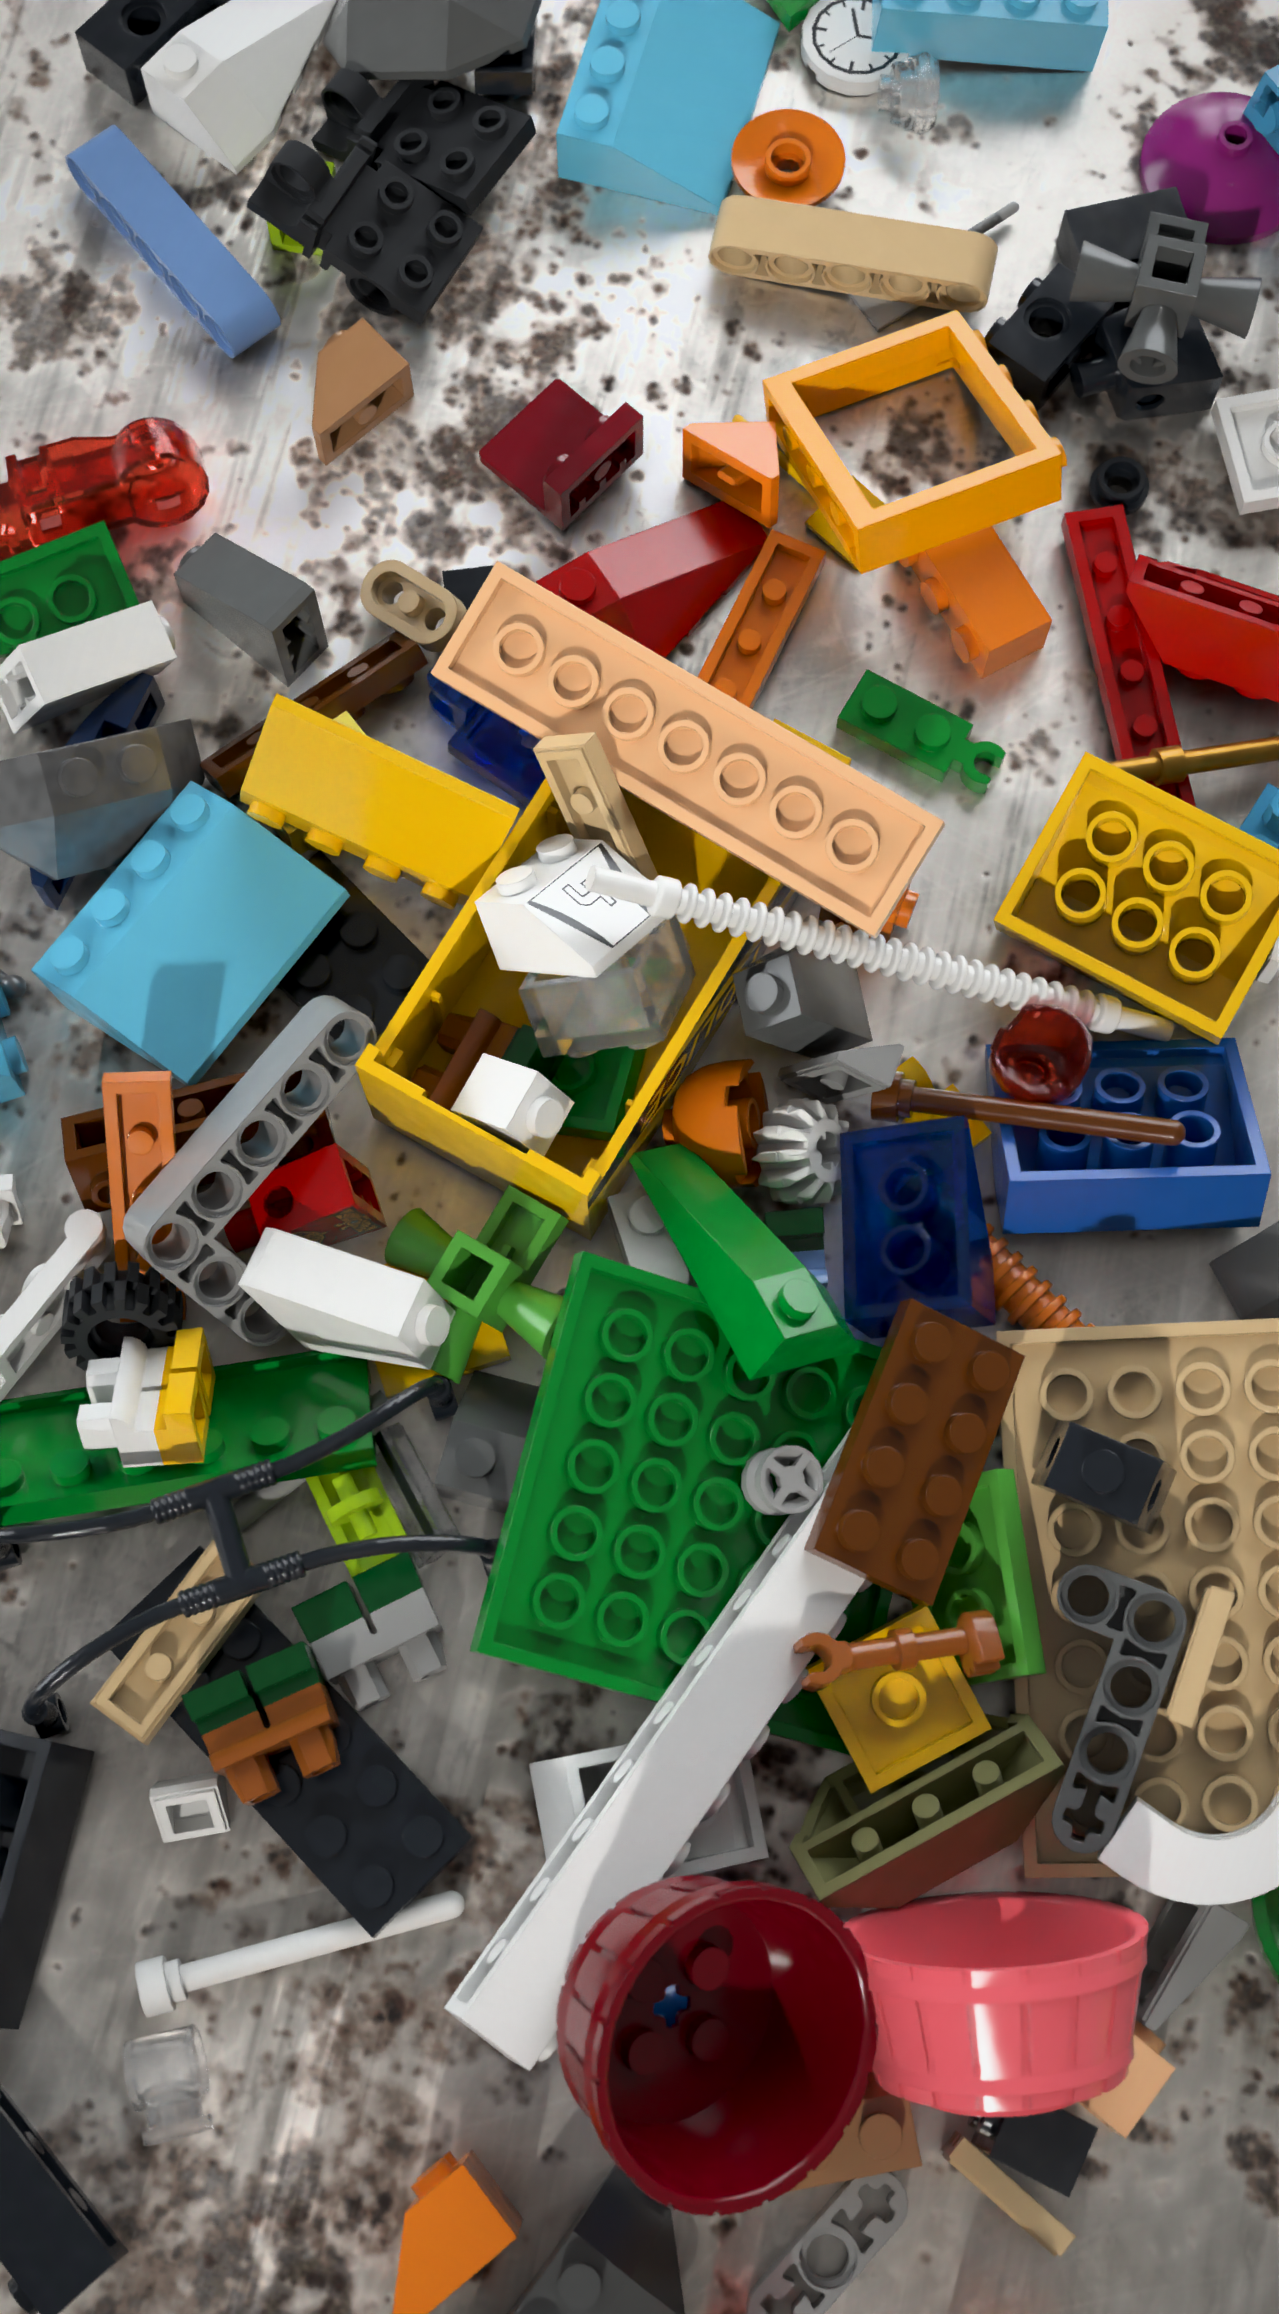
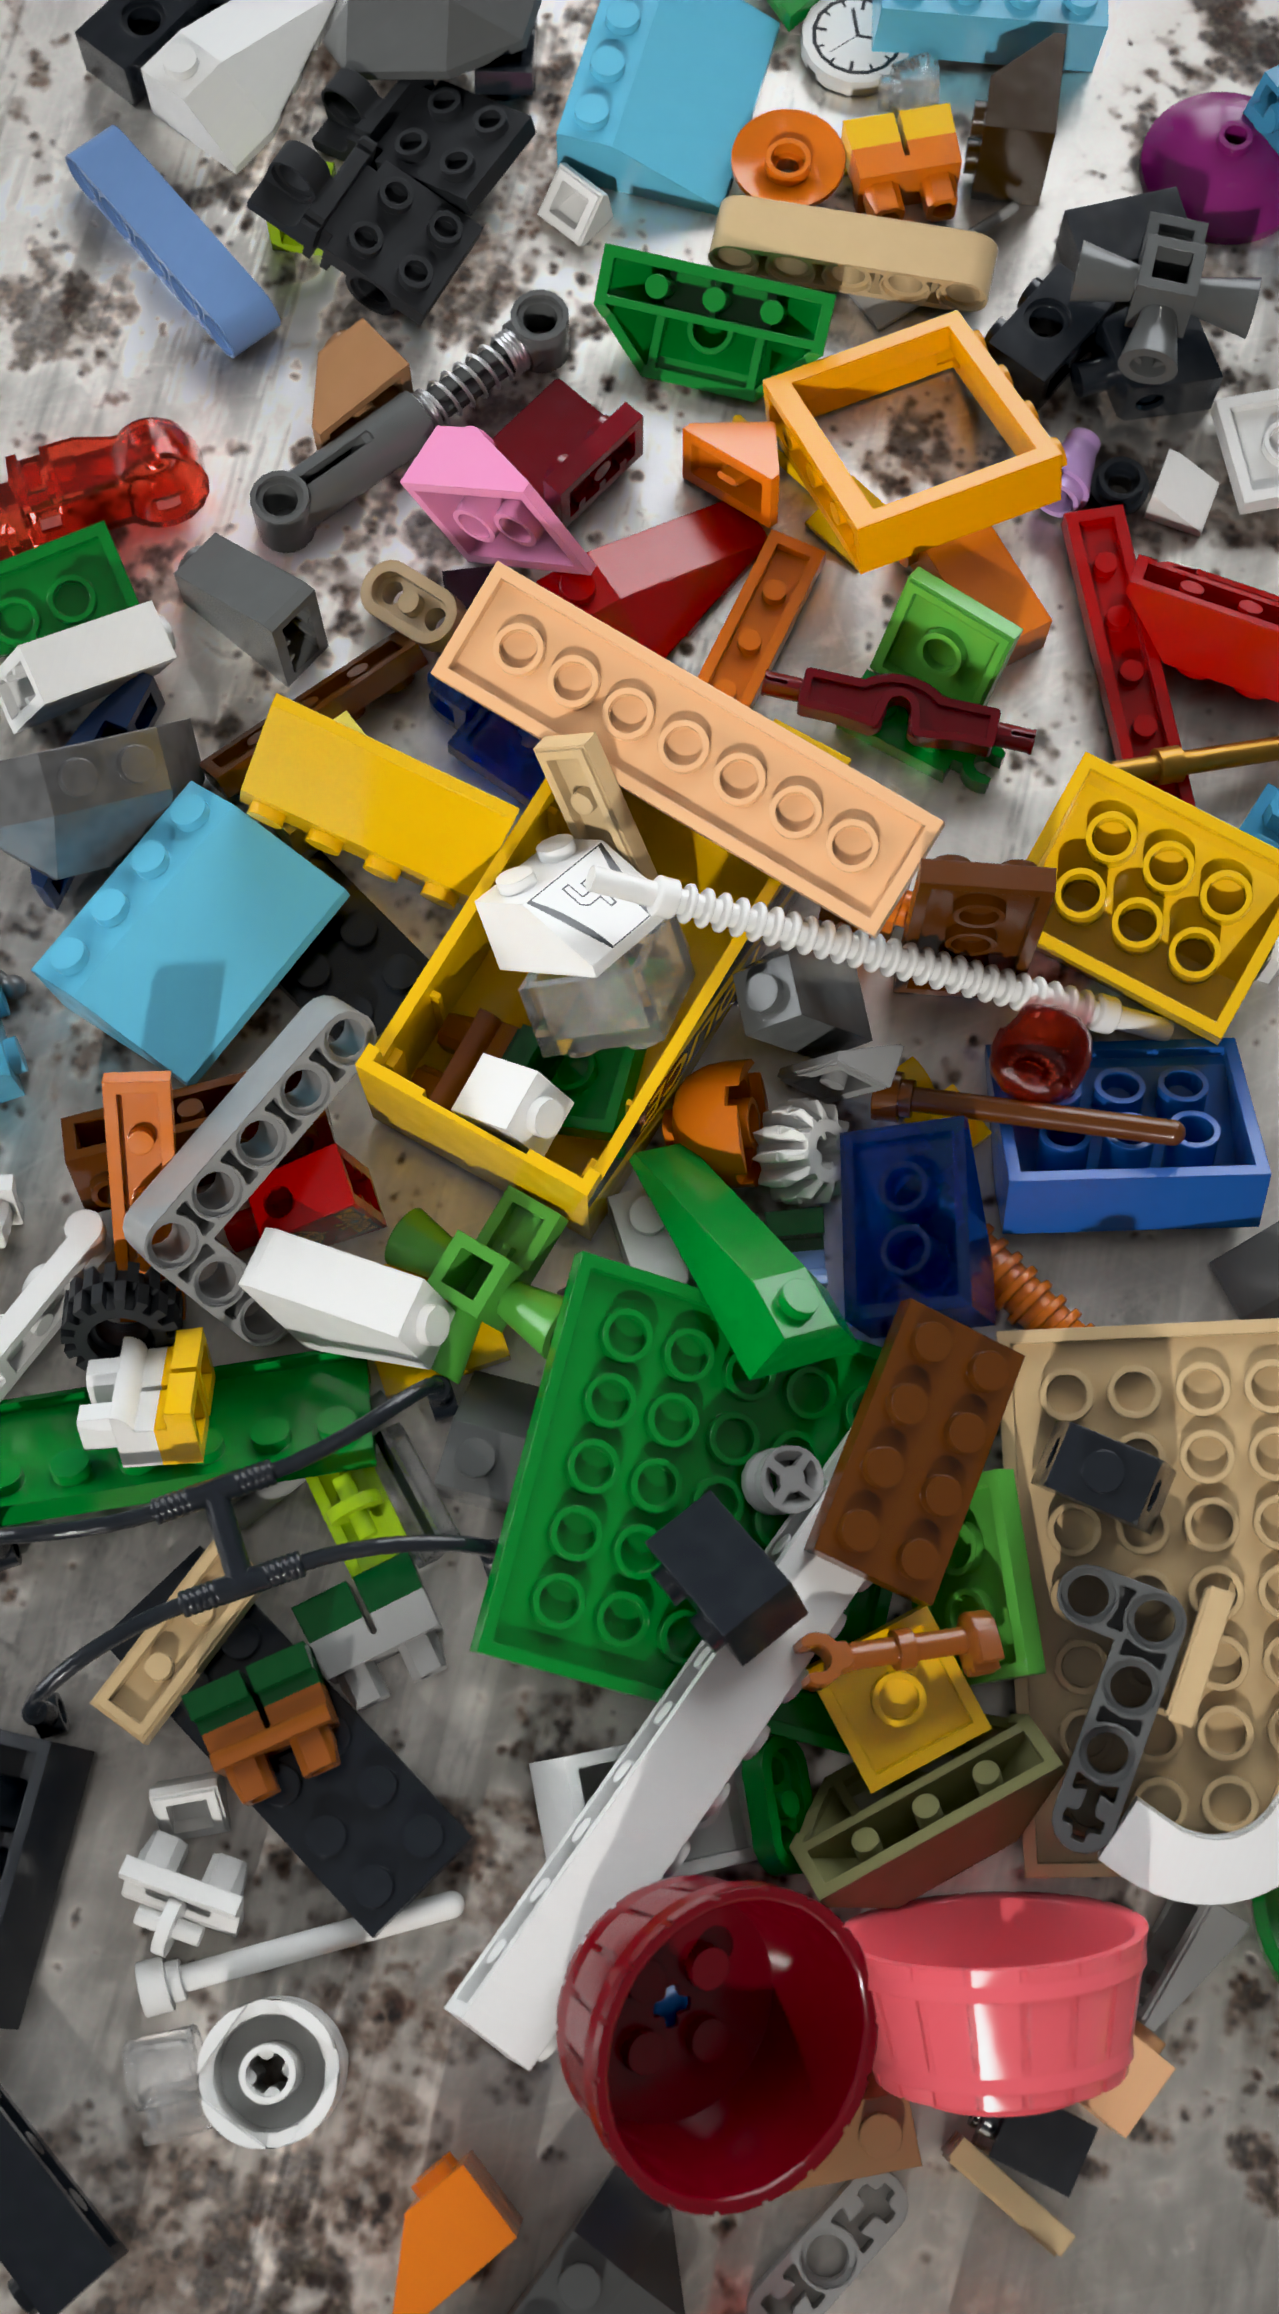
(157, 1883): none -> white hips
(232, 2076): none -> white brick
(404, 424): none -> dark grey piece
(489, 505): none -> bright pink slope
(575, 206): none -> white slope
(709, 323): none -> green wedge
(726, 1579): none -> black brick
(777, 1802): none -> green plate
(904, 162): none -> orange hips
(932, 718): none -> dark red piece
(946, 640): none -> bright green plate
(978, 913): none -> reddish brown plate
(1017, 126): none -> dark brown slope
(1081, 451): none -> lavender cone
(1182, 495): none -> white slope

